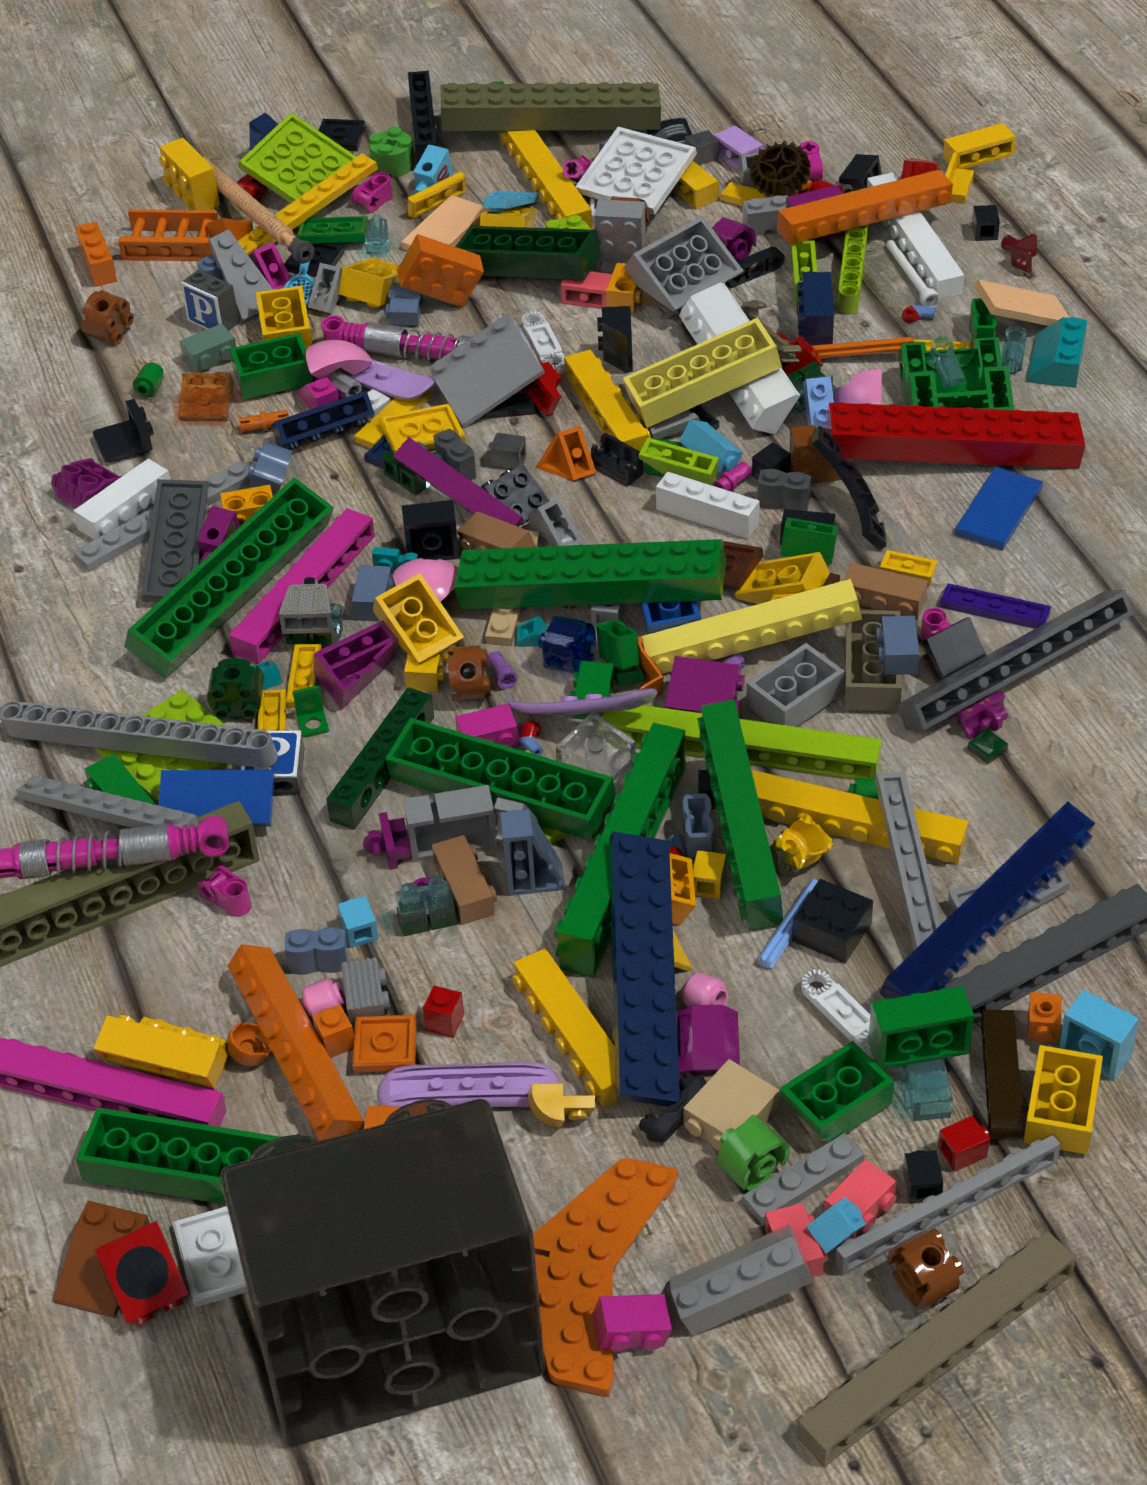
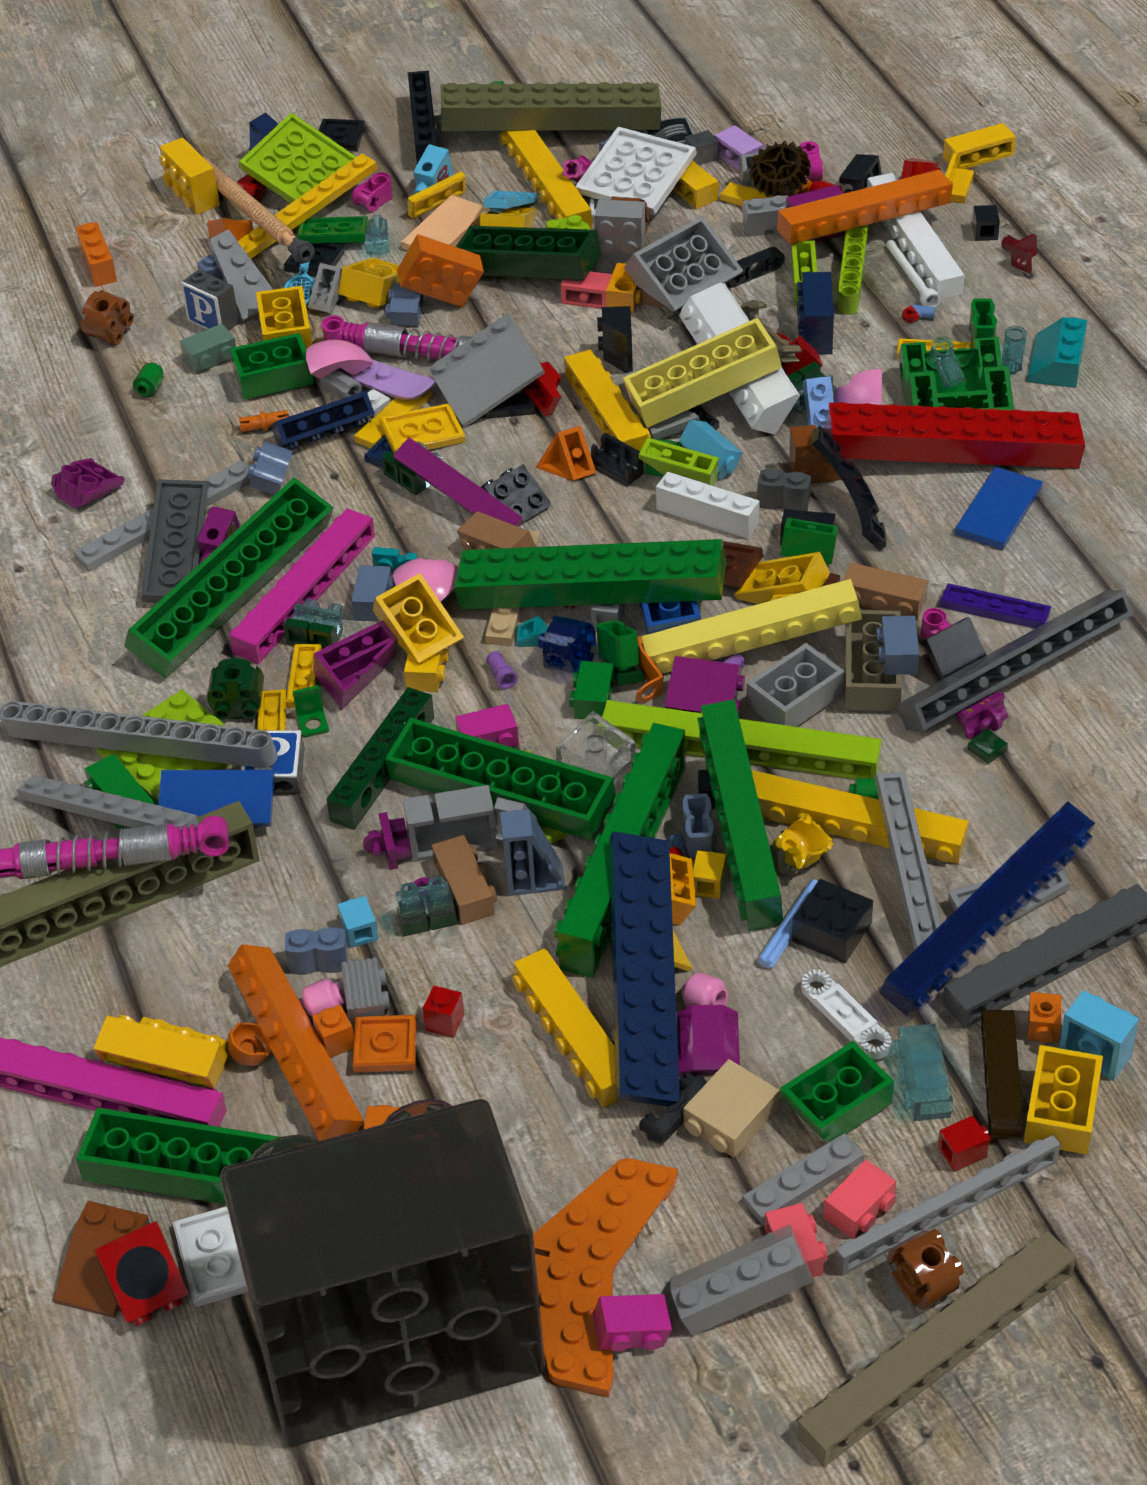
(120, 500): white brick -> none
(127, 437): black bracket -> none
(167, 248): orange fence -> none
(205, 396): clear orange plate -> none
(226, 891): dark pink piece -> none
(246, 501): light orange brick -> none
(270, 265): dark pink slope -> none
(271, 673): teal slope -> none
(306, 609): light grey torso -> none
(318, 393): dark pink slope -> none
(392, 151): bright green brick -> none
(431, 530): black brick -> none
(455, 453): dark grey brick -> none
(459, 1083): lavender piece -> none
(461, 659): dark orange brick -> none
(507, 451): flat silver brick -> none
(527, 737): arm -> none
(543, 340): white plate -> none
(551, 1106): yellow brick -> none
(555, 524): light grey arch -> none
(593, 702): lavender piece -> none
(729, 480): dark pink pin -> none
(736, 237): magenta brick -> none
(751, 1153): bright green brick -> none
(771, 458): black brick -> none
(836, 1224): medium azure brick -> none
(861, 347): orange axle -> none
(909, 565): yellow plate -> none
(920, 1027): green brick -> none
(922, 1175): black brick -> none
(1020, 303): light nougat tile -> none

